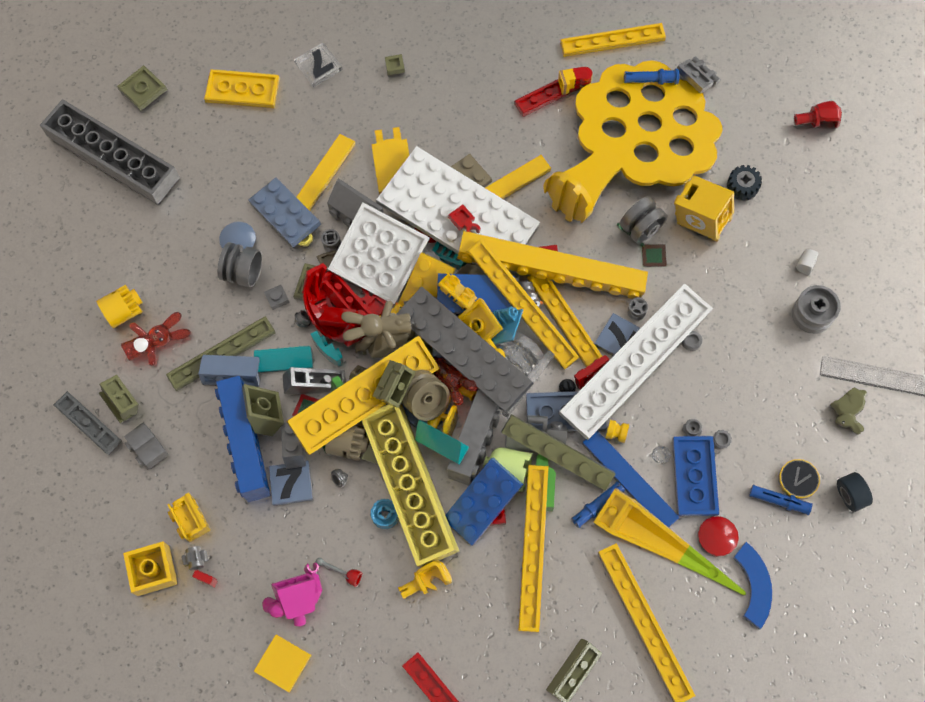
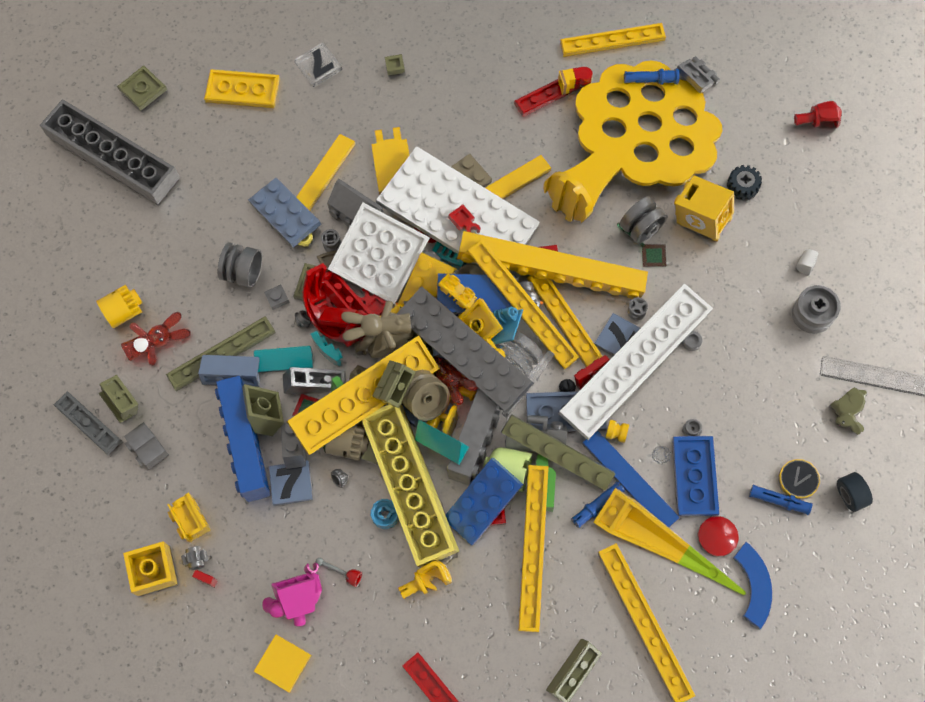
(238, 233): sand blue dish -> none
(722, 439): flat silver piece -> none

